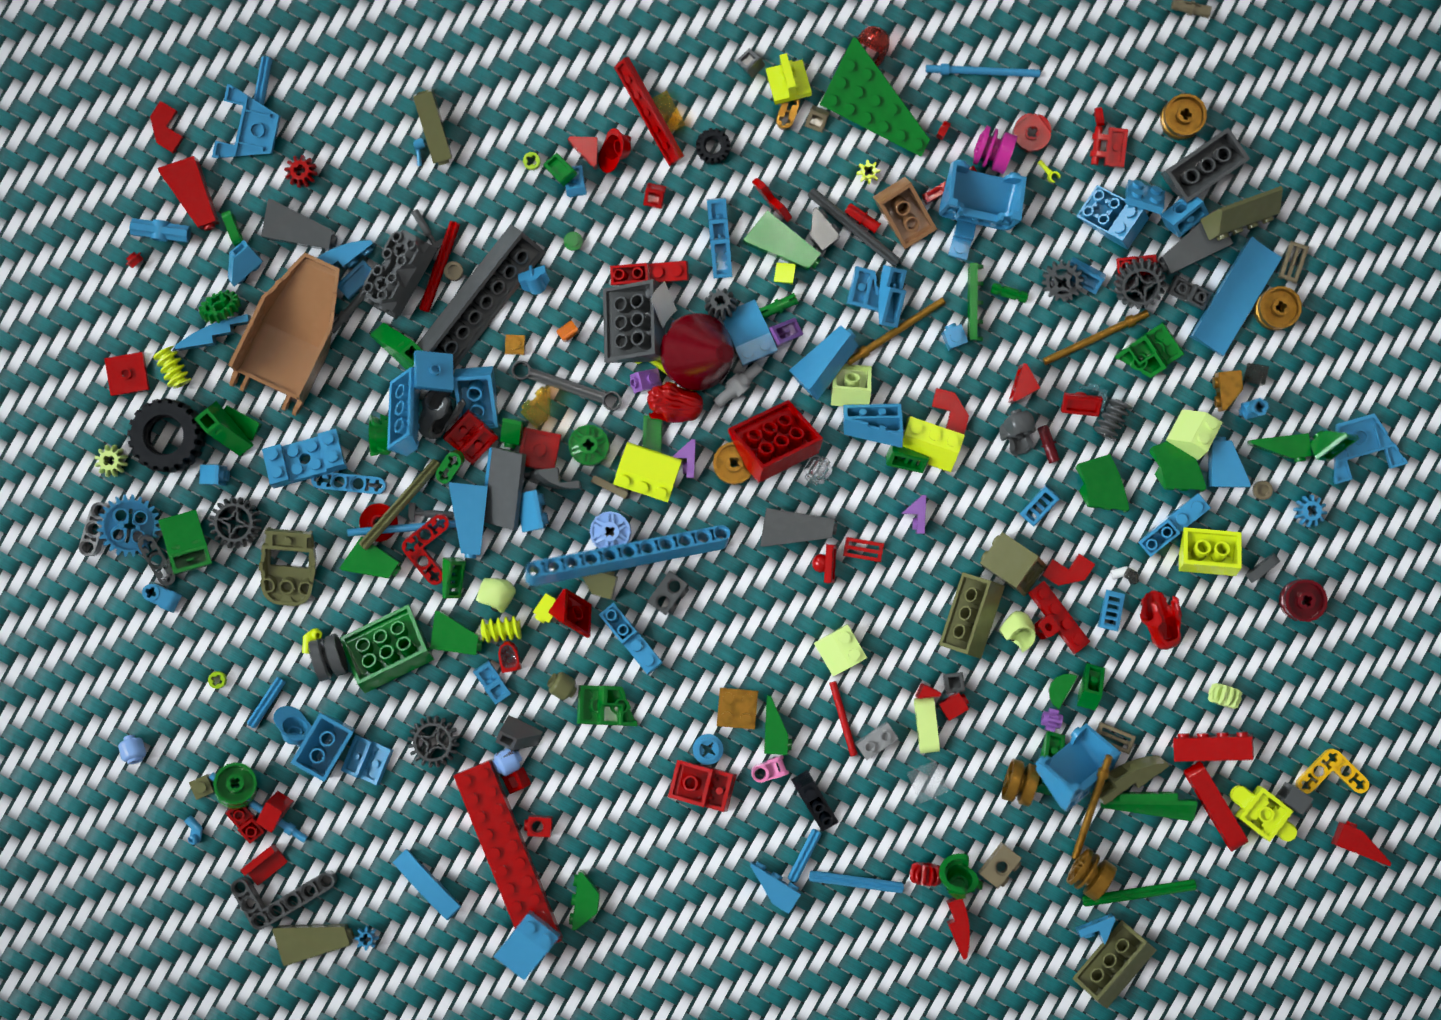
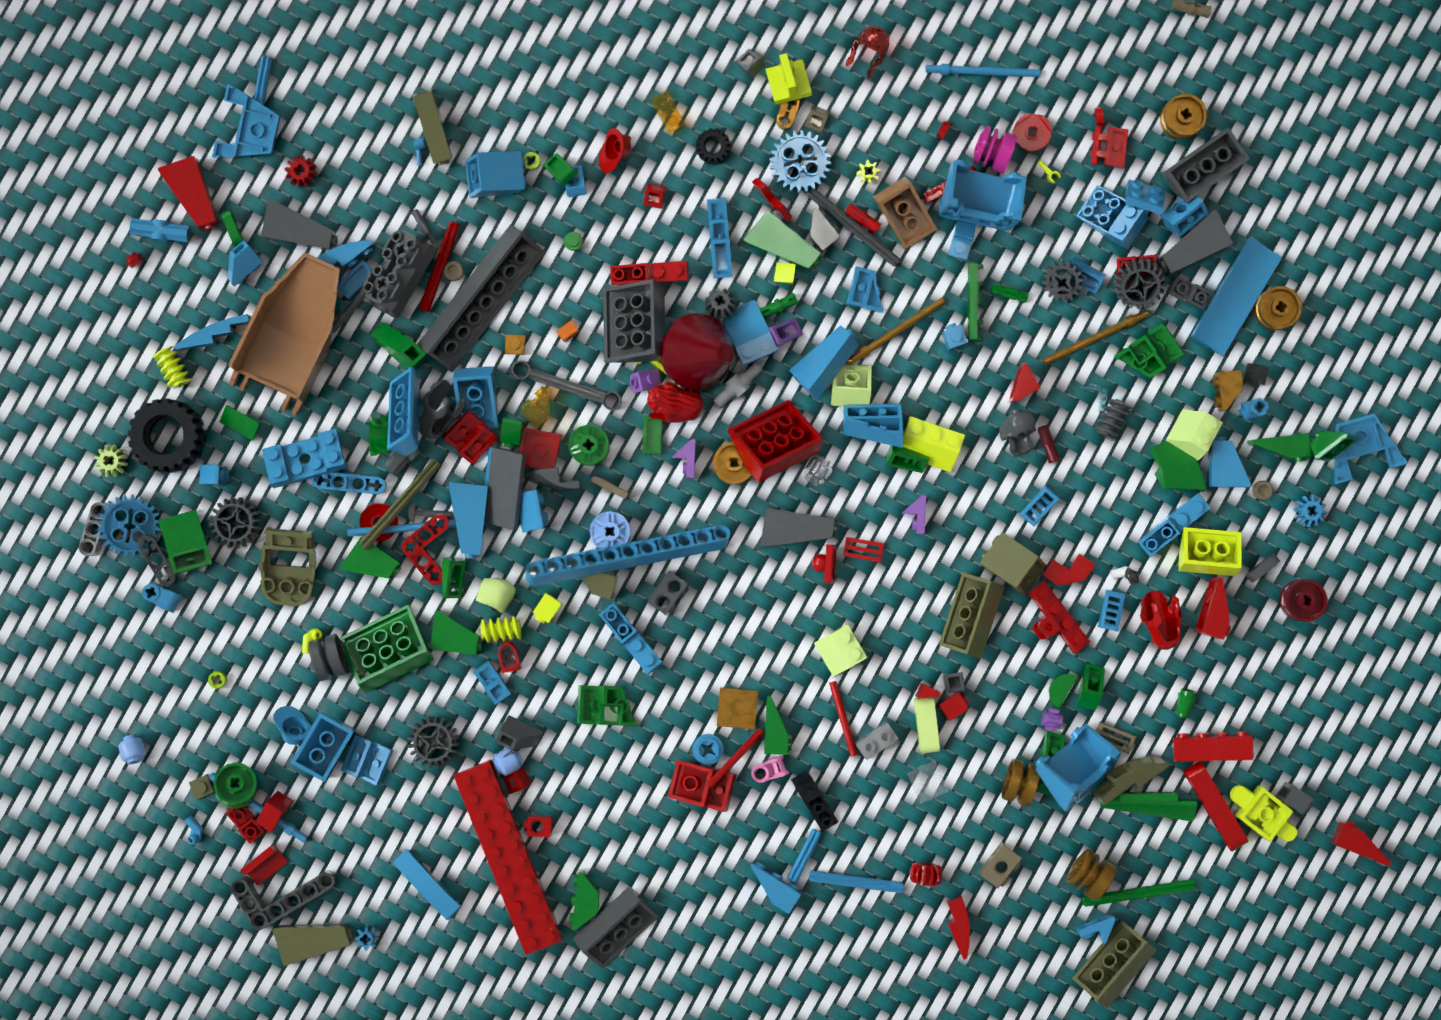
(127, 374): red plate -> none
(161, 119): red tile -> none
(219, 306): green gear -> none
(223, 429): green slope -> none
(266, 702): dark azure axle -> none
(398, 461): none -> dark grey piece
(433, 371): dark azure plate -> none
(453, 469): green beam -> none
(495, 173): none -> dark azure slope
(527, 945): dark azure slope -> none
(534, 279): dark azure piece -> none
(562, 685): olive head -> none
(573, 612): red slope -> none
(587, 148): slope -> none
(615, 927): none -> dark grey slope
(647, 472): neon yellow slope -> none
(648, 111): red tile -> none
(663, 303): white sticker -> none
(735, 758): none -> red bar
(804, 178): none -> gear
(869, 100): green wing -> none
(891, 295): dark azure slope -> none
(950, 402): red tile -> none
(958, 876): green helmet -> none
(1019, 629): yellowish green piece -> none
(1081, 404): red tile -> none
(1102, 484): green slope -> none
(1102, 774): pearl gold bar -> none
(1185, 702): none -> green cone
(1214, 613): none -> red slope
(1225, 695): yellowish green gear -> none
(1243, 214): olive slope -> none
(1287, 256): dark tan tile -> none
(1336, 767): yellow beam -> none

